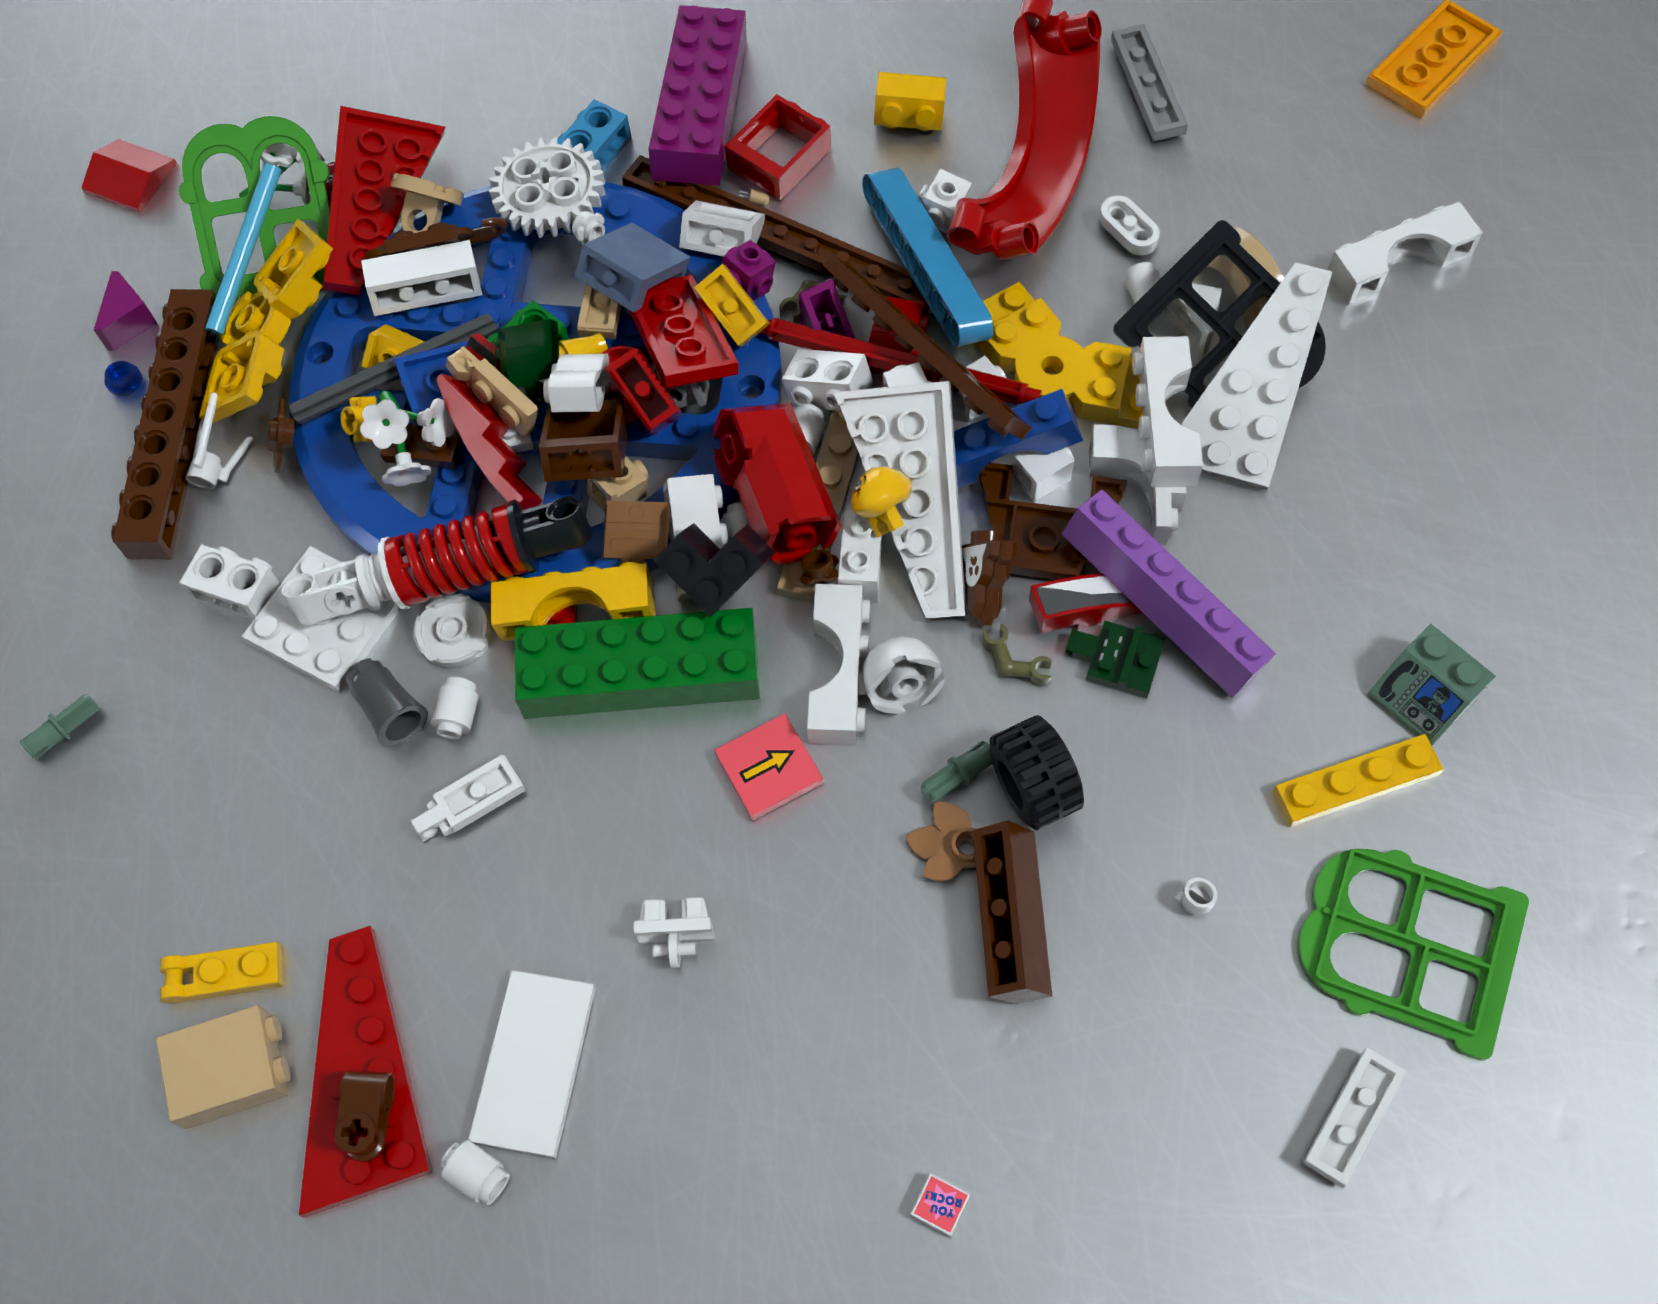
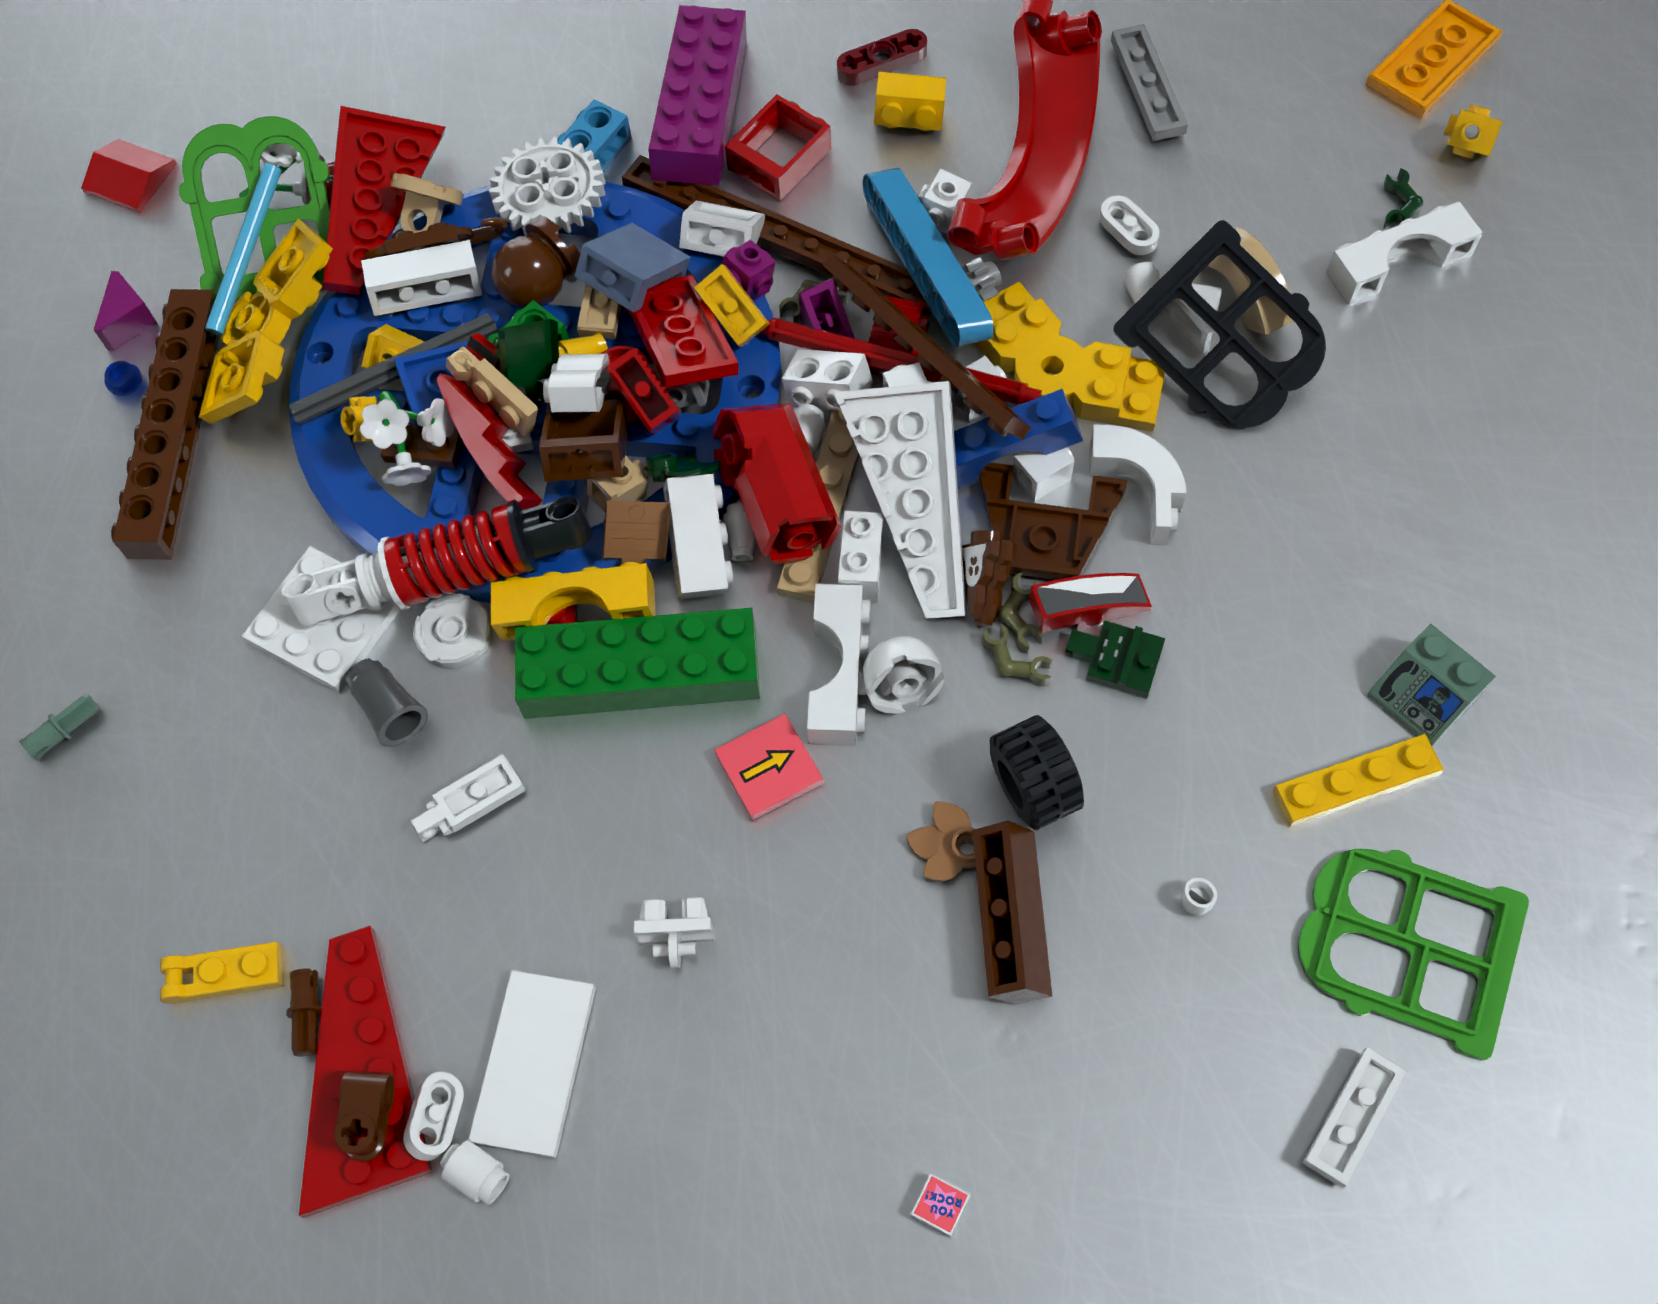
(205, 466): white plant -> none
(222, 1066): tan brick -> none
(227, 588): white brick -> none
(280, 435): reddish brown plate -> none
(304, 1011): none -> reddish brown axle
(433, 1119): none -> white plate
(455, 708): white brick -> none
(534, 265): none -> reddish brown tile
(588, 226): white plate -> none
(668, 466): none -> dark green plate
(712, 573): black brick -> none
(756, 197): tan piece -> none
(819, 567): reddish brown plate -> none
(877, 495): yellow piece -> none
(903, 48): none -> dark red beam
(957, 772): sand green axle -> none
(983, 277): none -> light grey gear
(1009, 615): none -> olive arm
(1167, 593): medium lavender brick -> none
(1171, 449): white arch -> none
(1253, 393): white wing -> none
(1412, 201): none -> dark green arm
(1484, 139): none -> yellow brick

